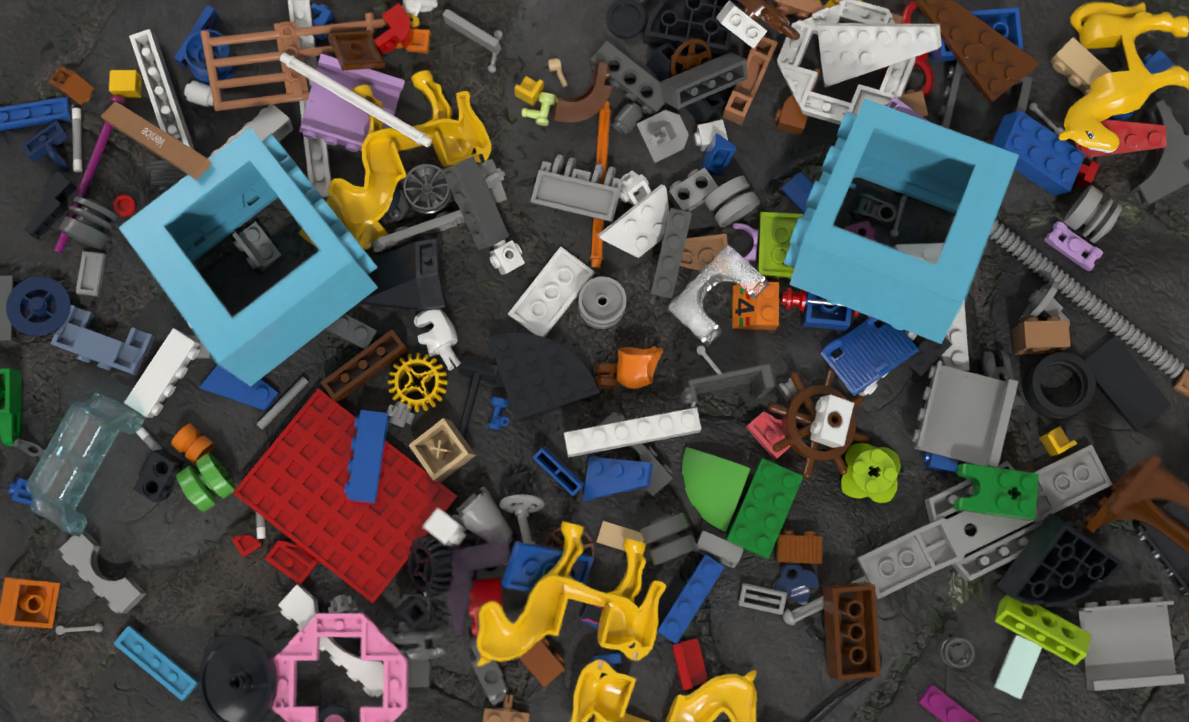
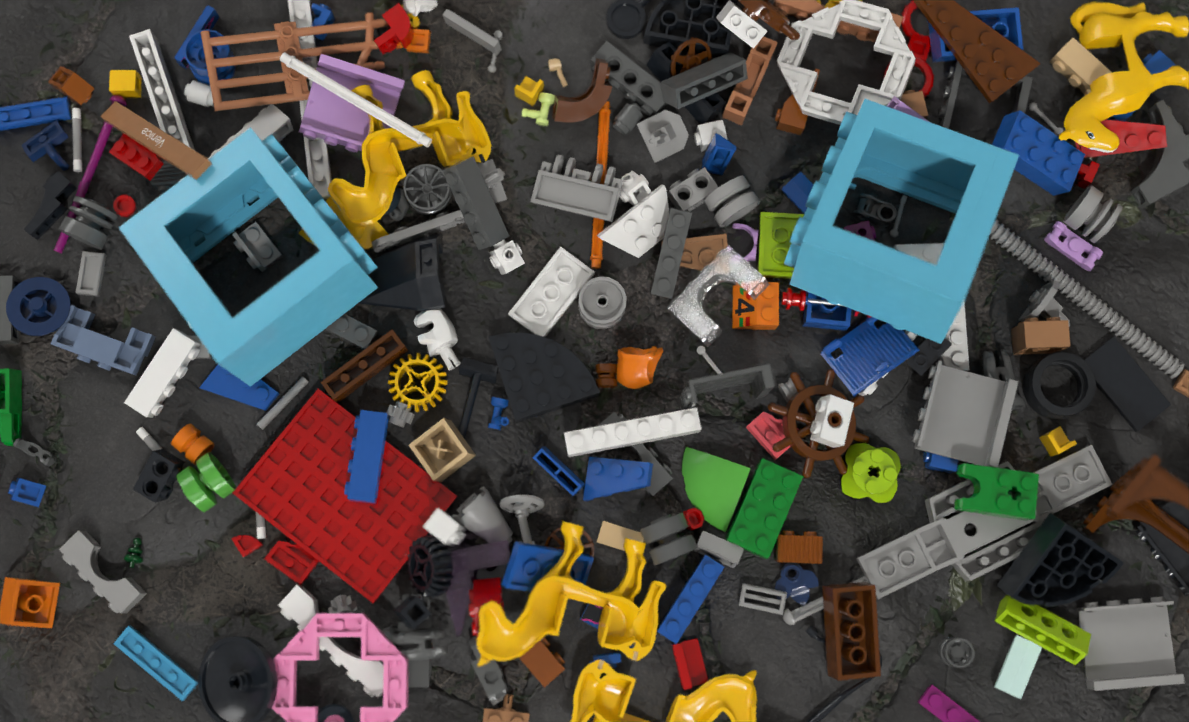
(60, 630): light grey hinge -> none
(75, 457): clear light blue windscreen -> none
(134, 551): none -> dark green hair
(136, 157): none -> red wing
(355, 50): reddish brown tile -> none
(694, 518): none -> red tile
(863, 47): white wing -> none

